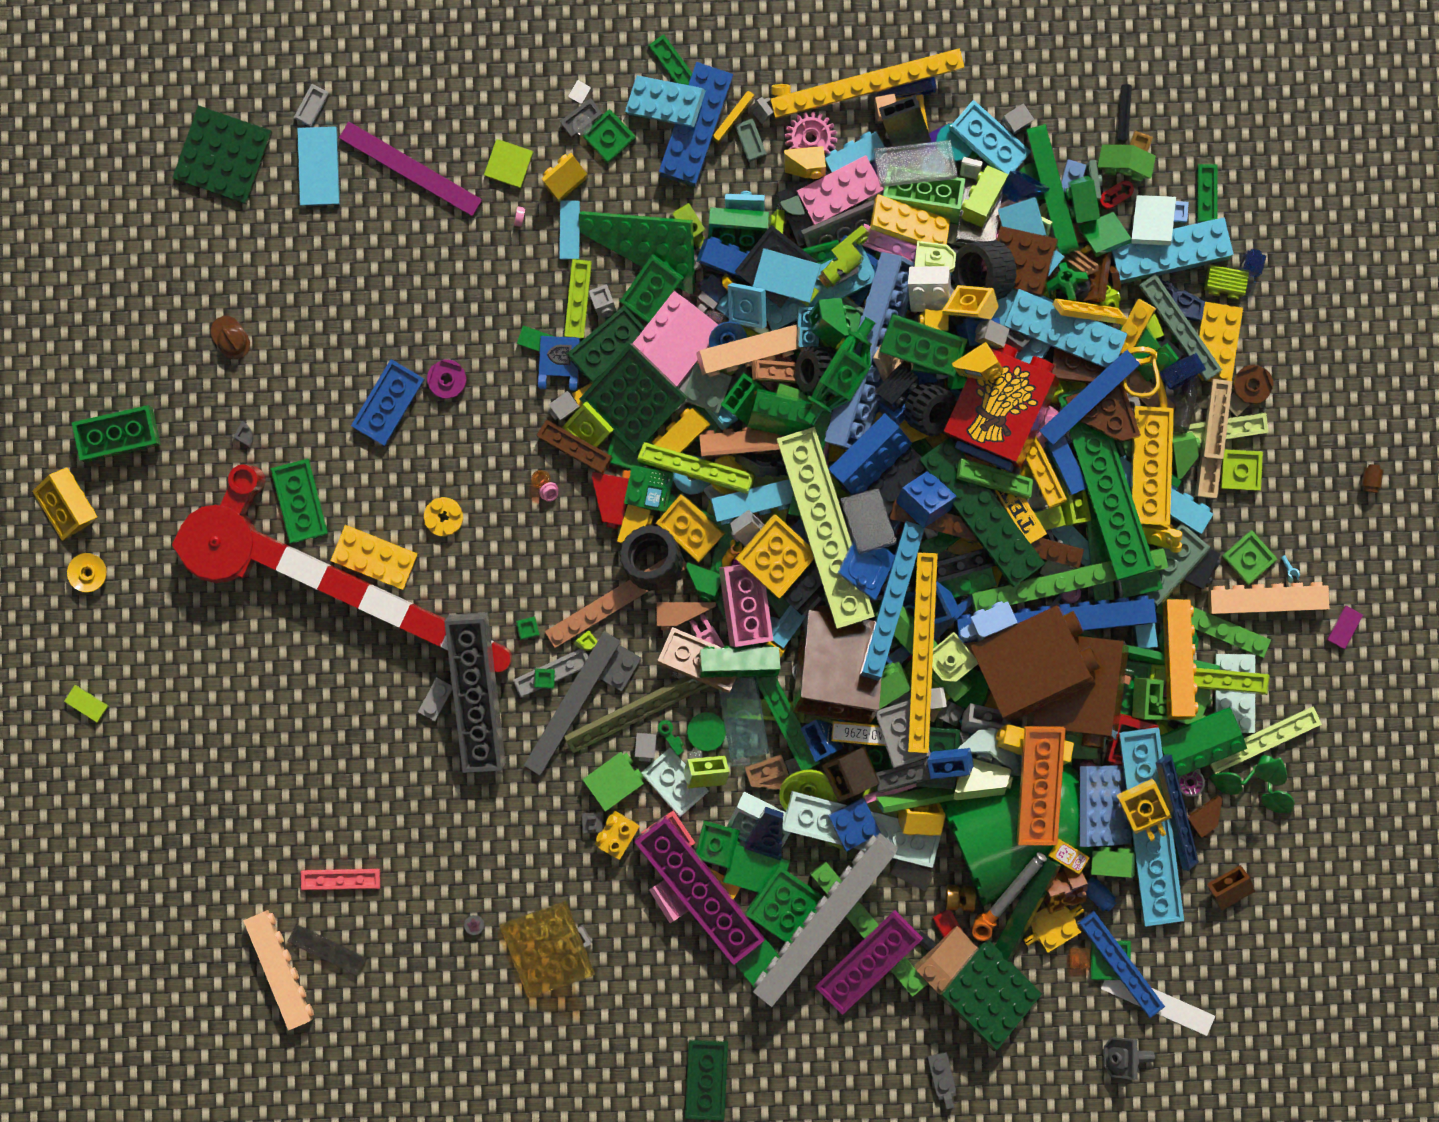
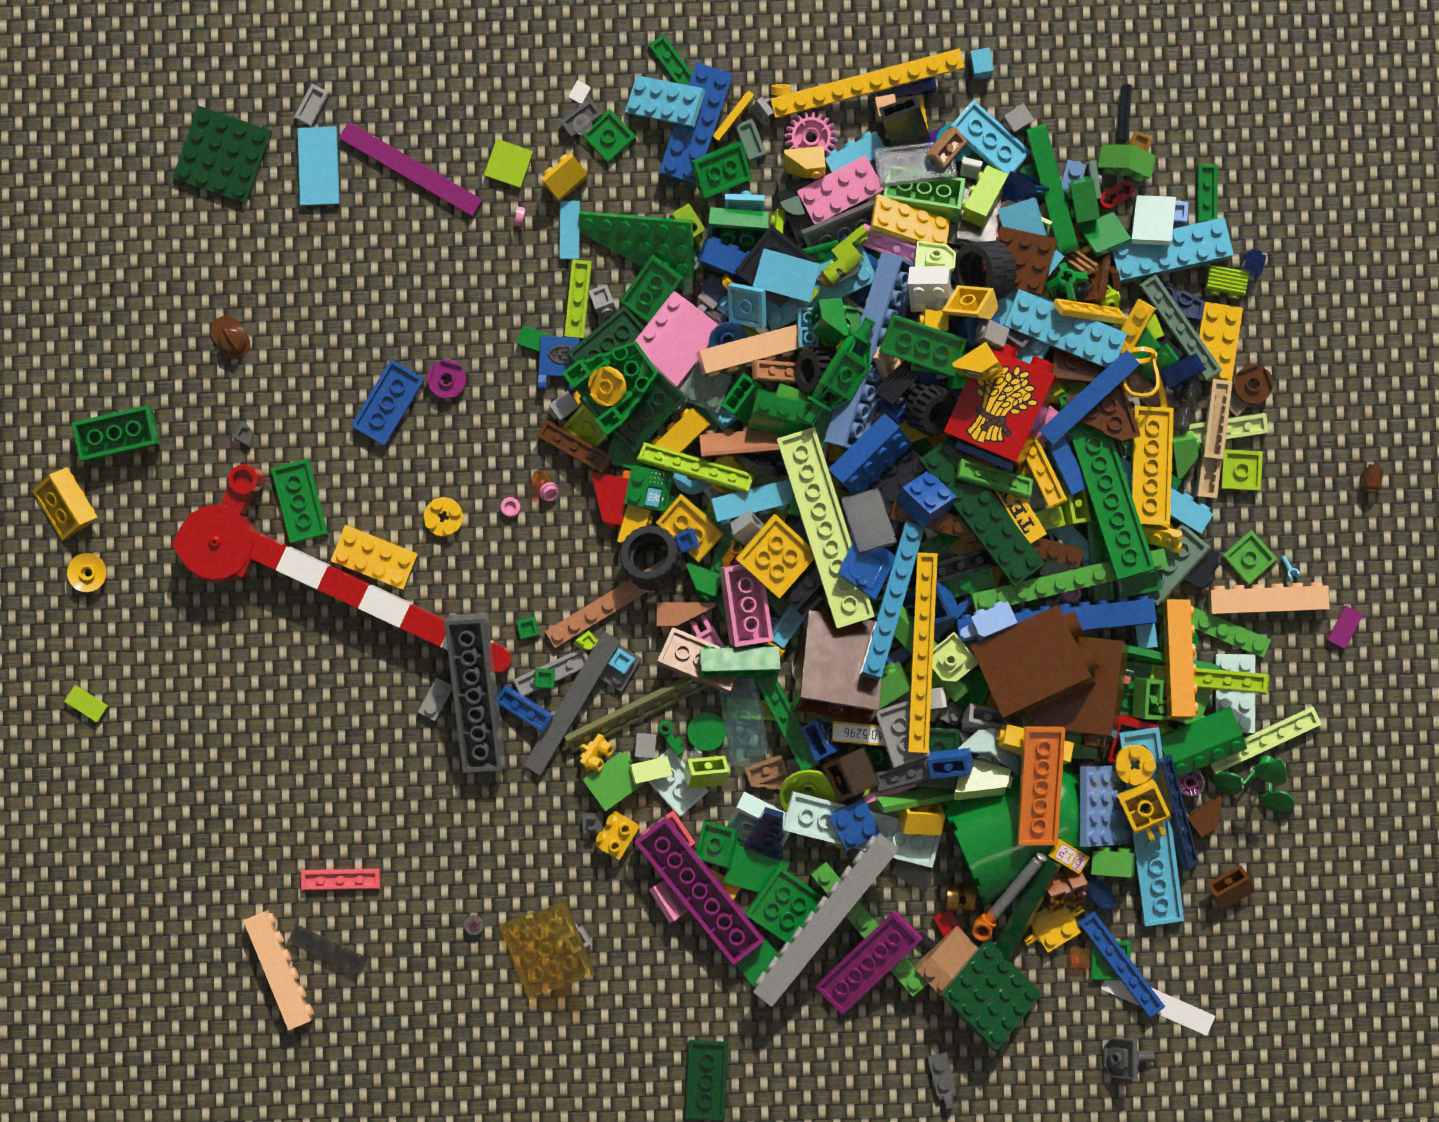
(510, 507): none -> bright pink tile
(524, 709): none -> blue tile
(593, 752): none -> yellow hips
(607, 386): none -> yellow tile
(621, 661): none -> medium azure tile
(636, 370): none -> green wedge
(650, 770): none -> yellowish green tile
(687, 540): none -> blue tile
(721, 170): none -> green plate
(946, 147): none -> medium nougat slope
(981, 63): none -> medium azure brick
(1146, 764): none -> yellow plate

